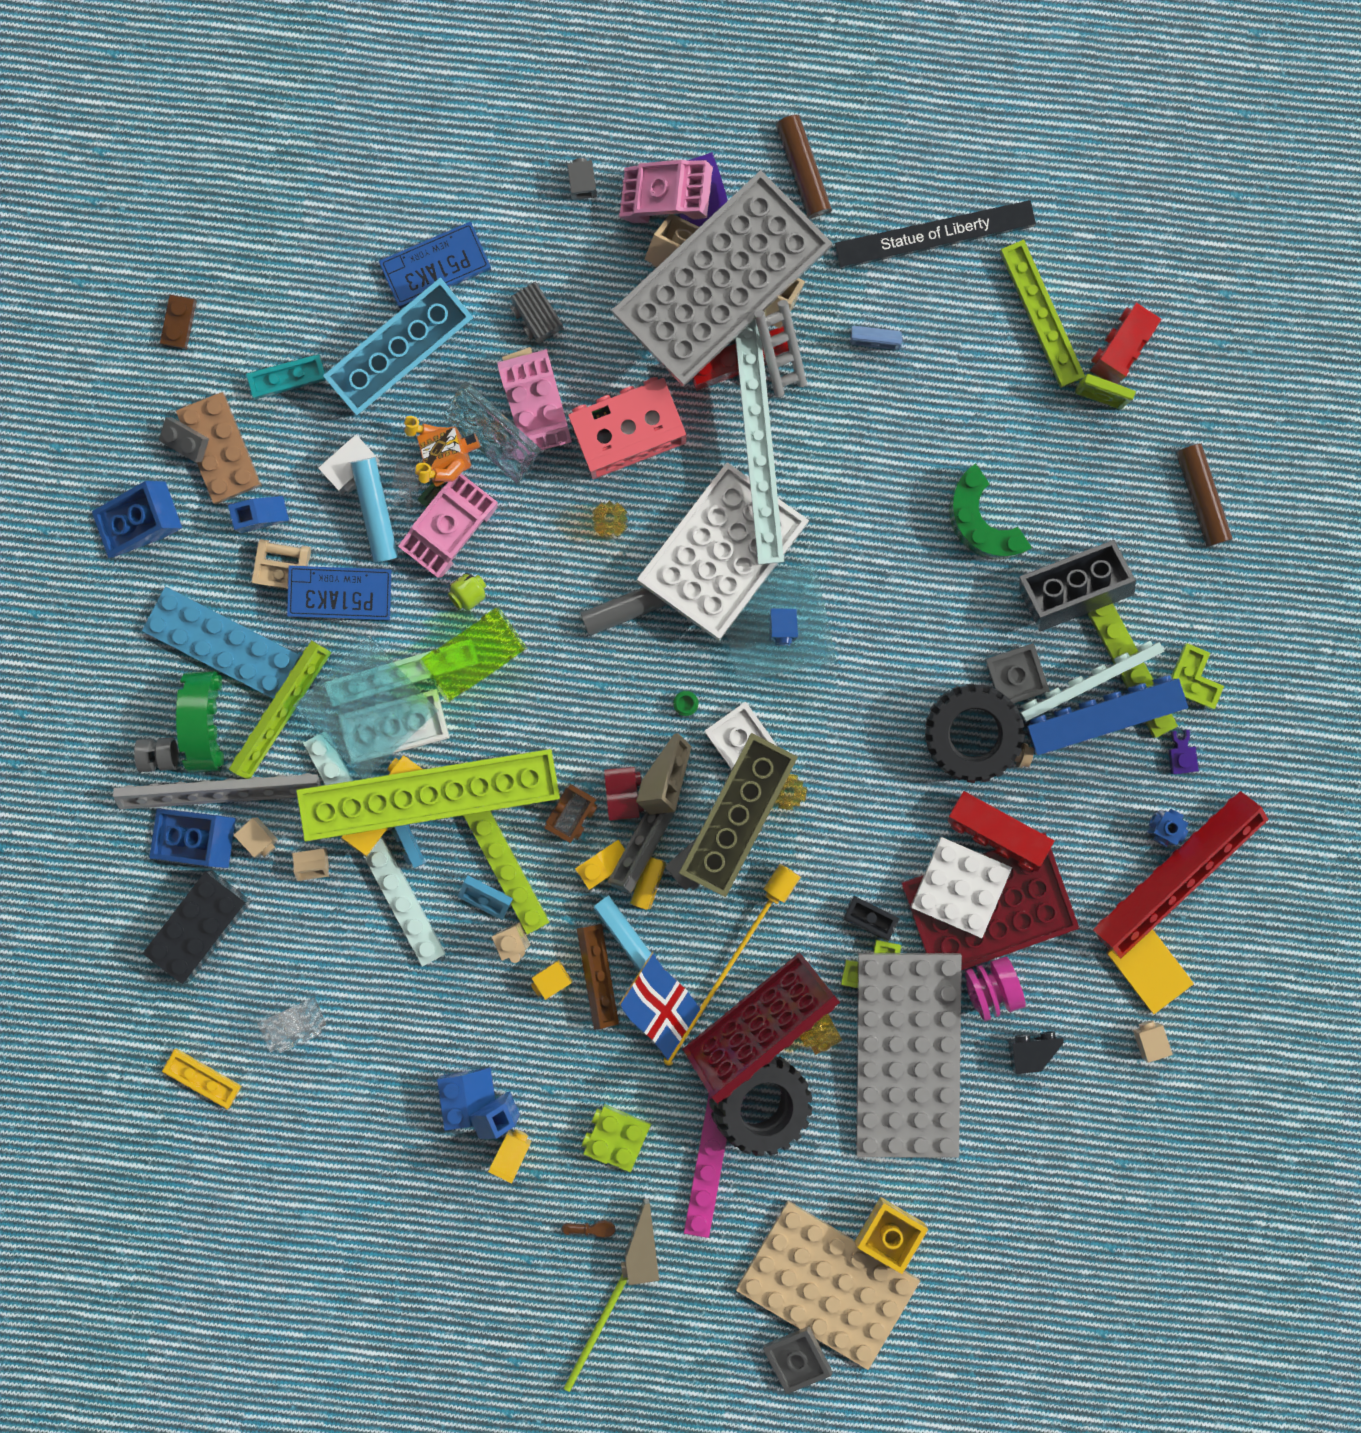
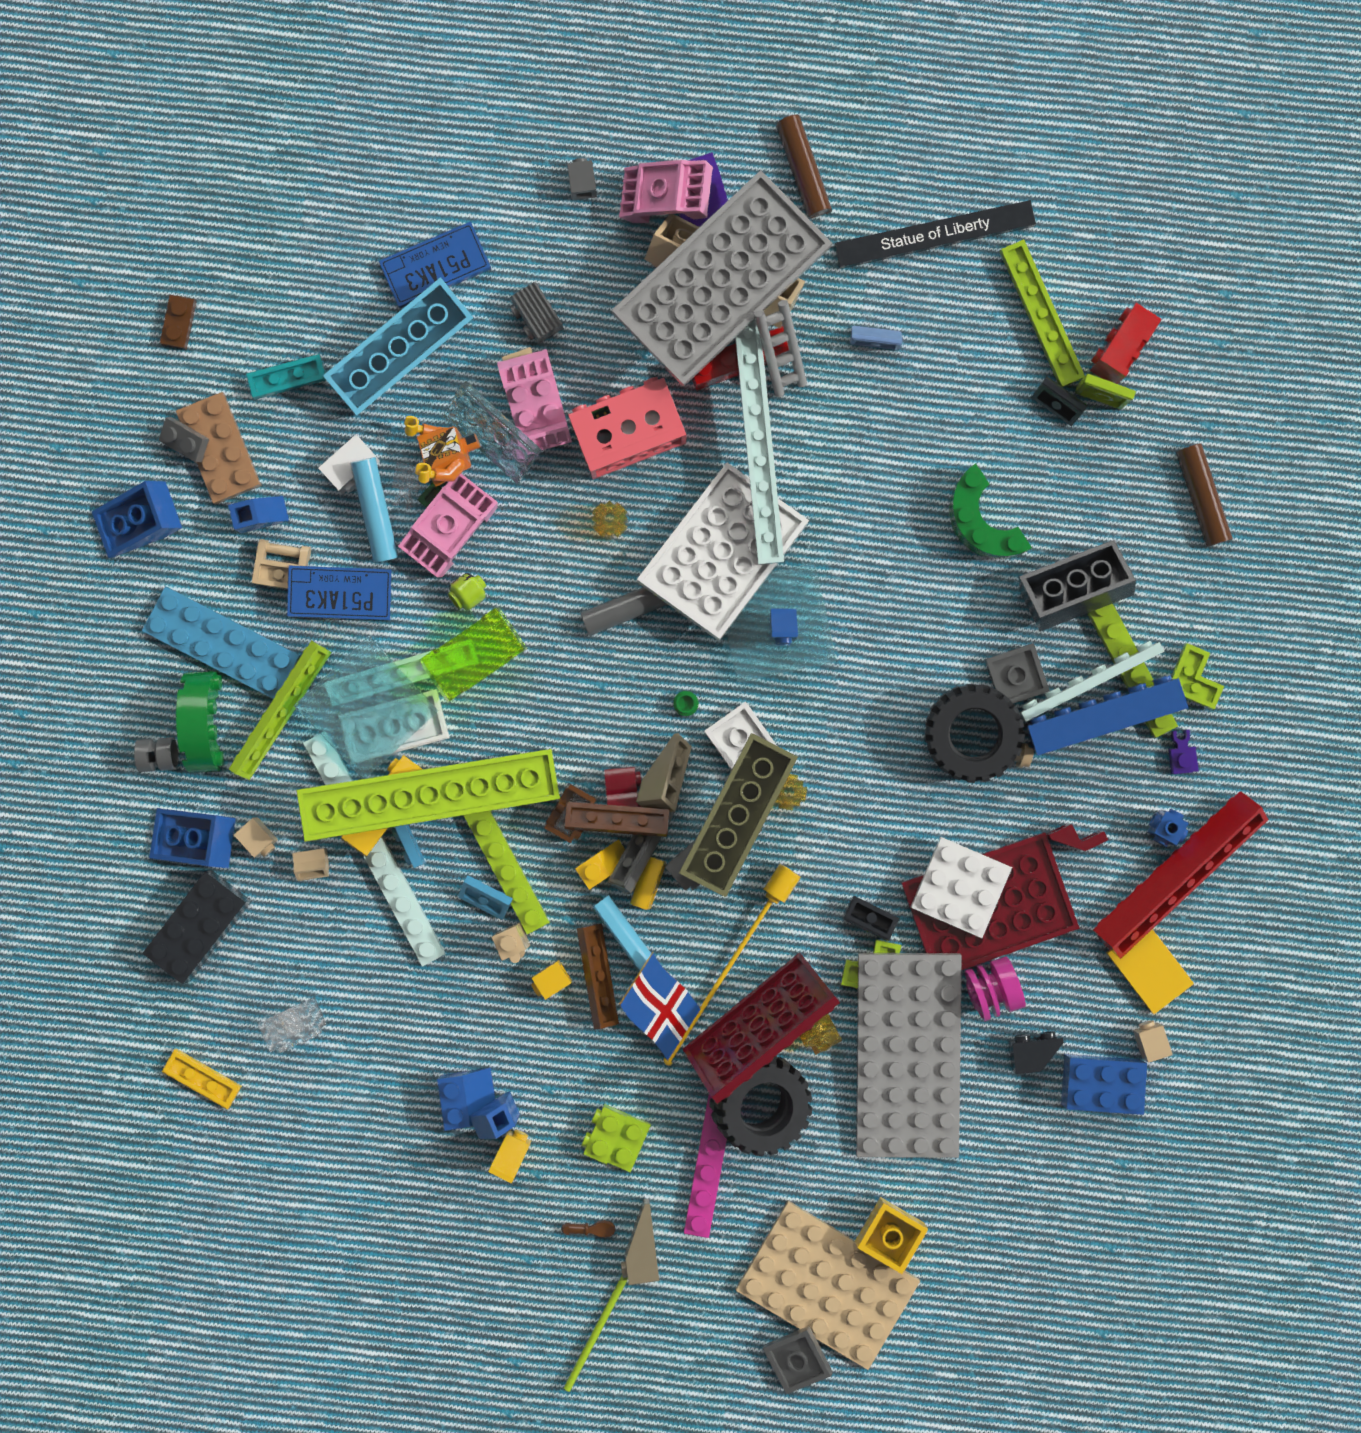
(213, 791): light grey plate -> none
(617, 819): none -> reddish brown plate
(1000, 831): red brick -> none
(1059, 401): none -> black brick
(1067, 836): none -> dark red slope
(1104, 1084): none -> blue brick

